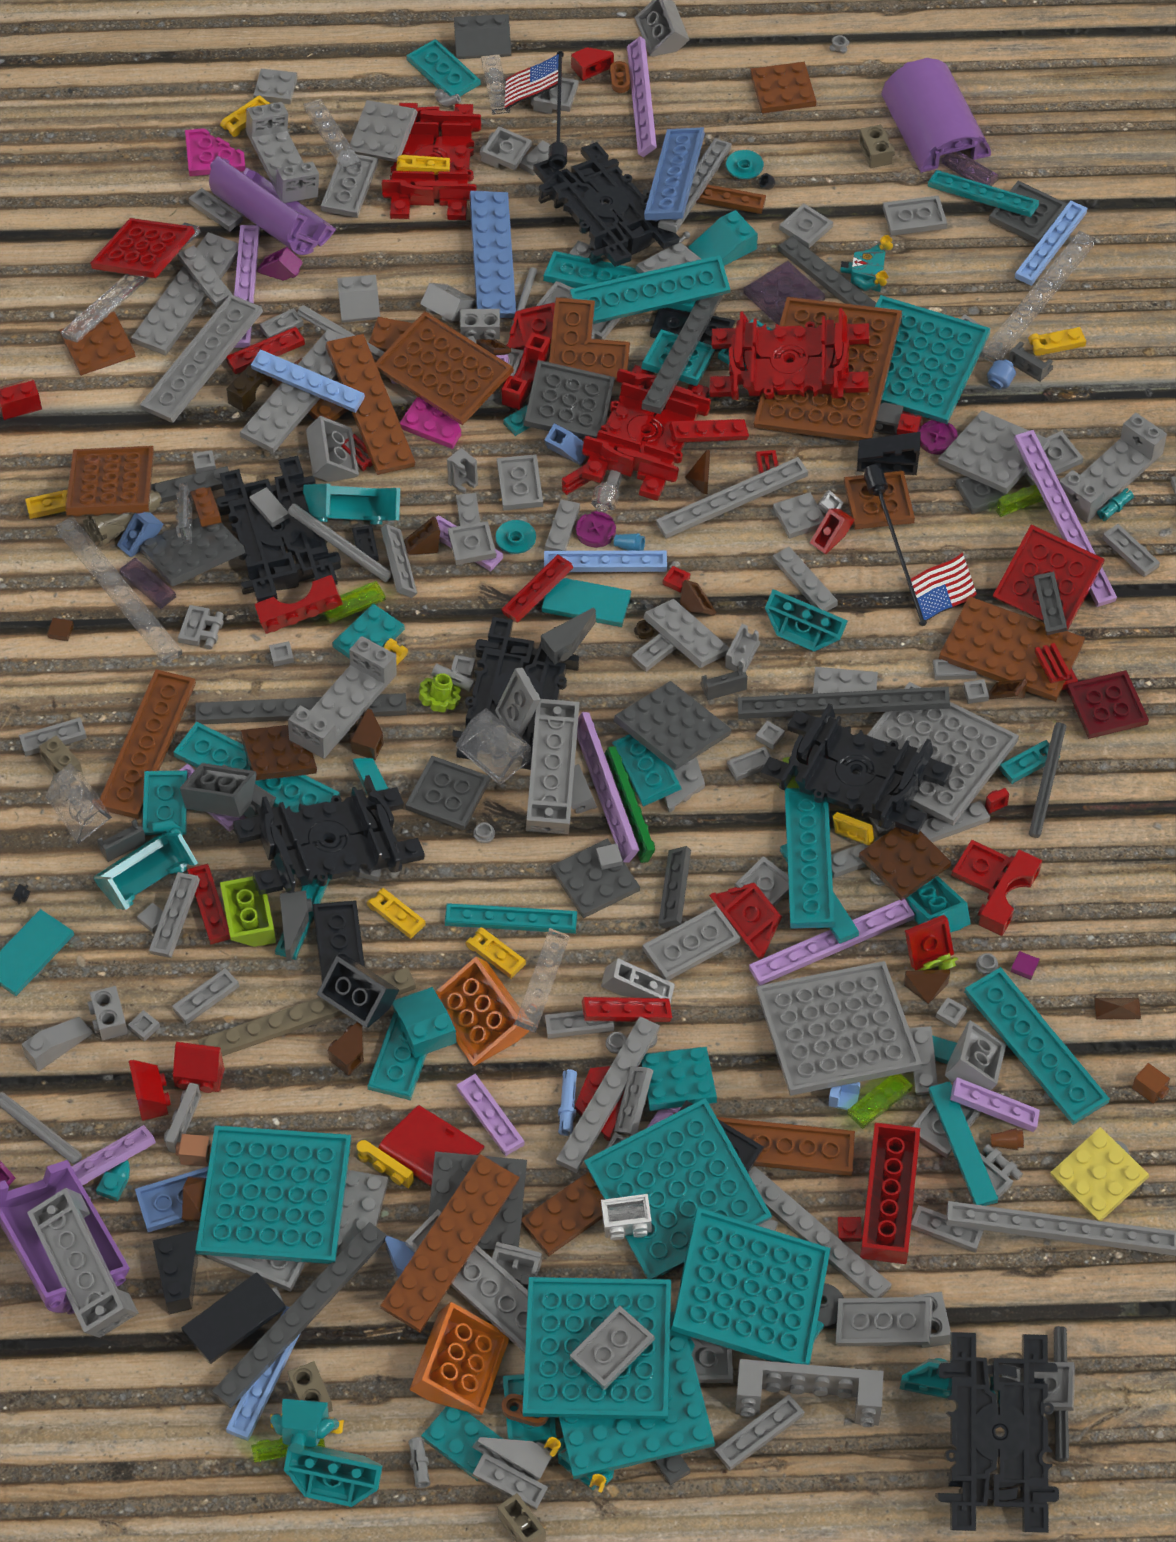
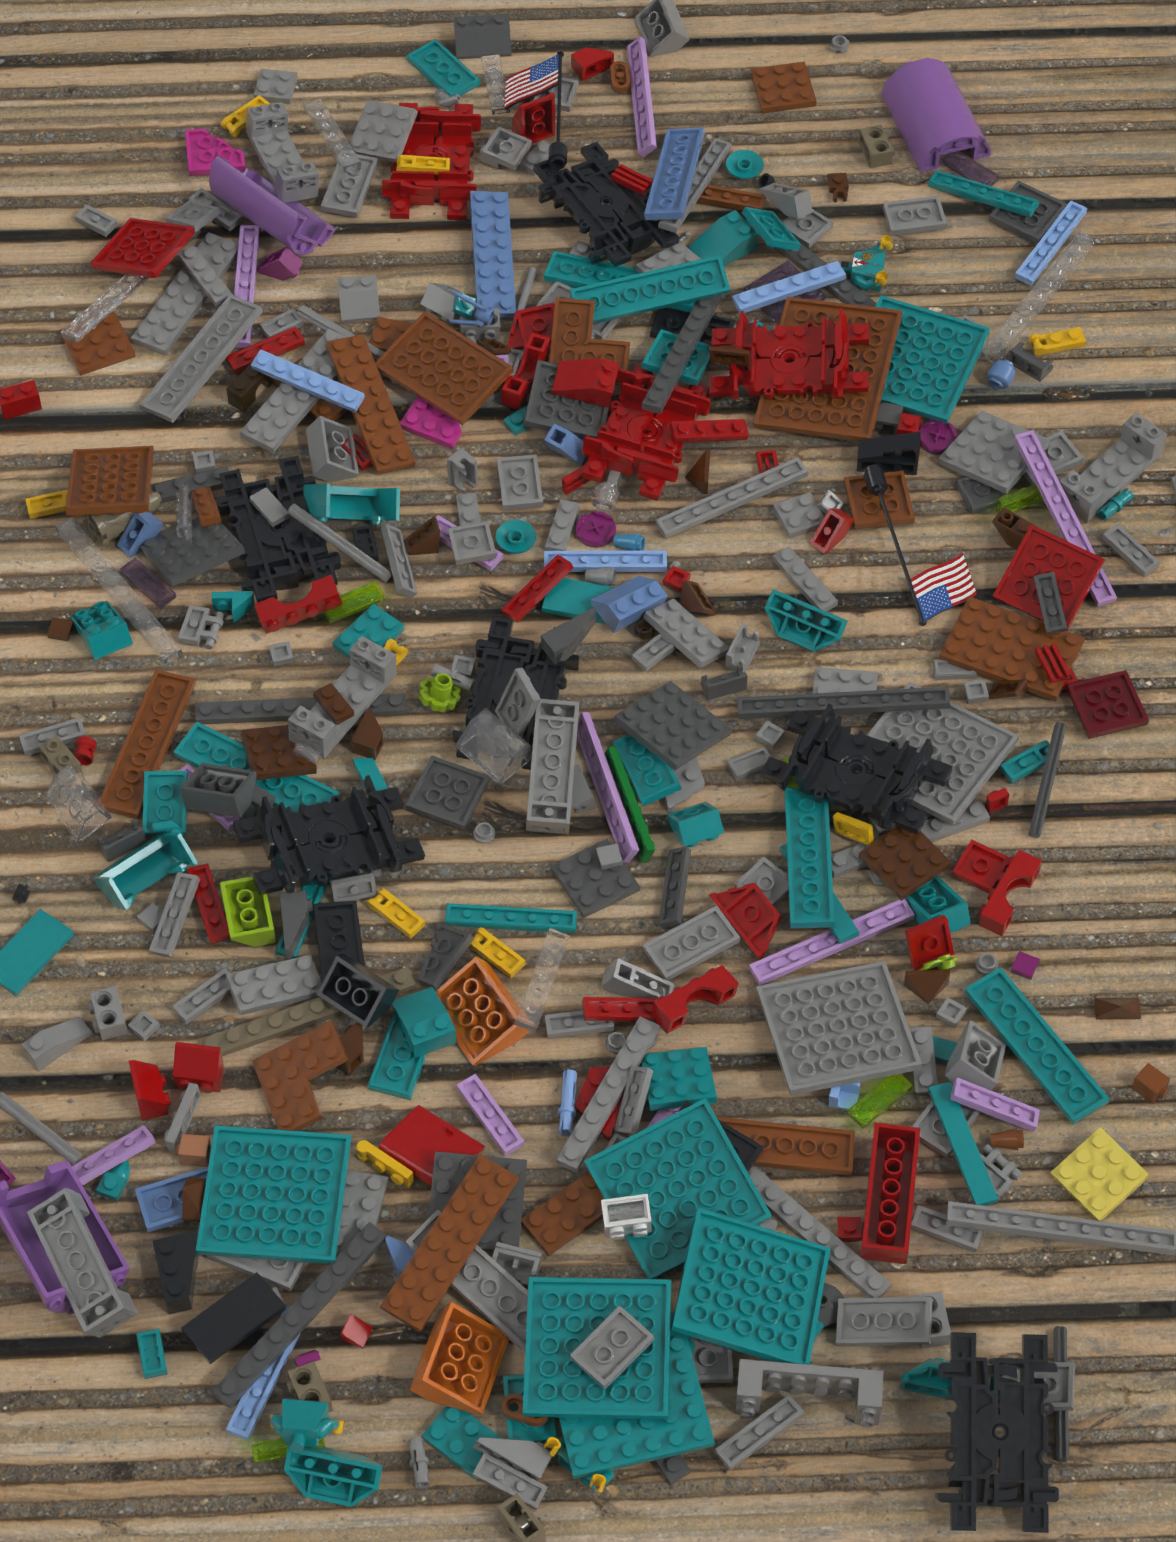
(84, 750): none -> red wheel
(96, 220): none -> light grey plate
(101, 629): none -> teal slope
(151, 1353): none -> teal plate
(193, 214): none -> light grey plate
(238, 601): none -> teal slope
(274, 984): none -> light grey plate
(287, 1073): none -> dark orange plate
(307, 752): none -> clear pin
(307, 1357): none -> magenta tile
(333, 703): none -> reddish brown plate
(354, 888): none -> light grey plate
(356, 1331): none -> slope
(445, 953): none -> dark grey wing
(462, 307): none -> teal plate
(483, 314): none -> medium blue plant
(535, 119): none -> red slope
(586, 380): none -> red slope
(602, 576): none -> light grey cone
(628, 602): none -> medium blue slope
(631, 179): none -> red tile
(696, 824): none -> teal slope
(714, 986): none -> red arch
(729, 355): none -> reddish brown slope
(771, 229): none -> teal plate
(789, 200): none -> light grey slope
(789, 287): none -> light blue plate
(838, 185): none -> reddish brown plate
(1011, 527): none -> reddish brown slope

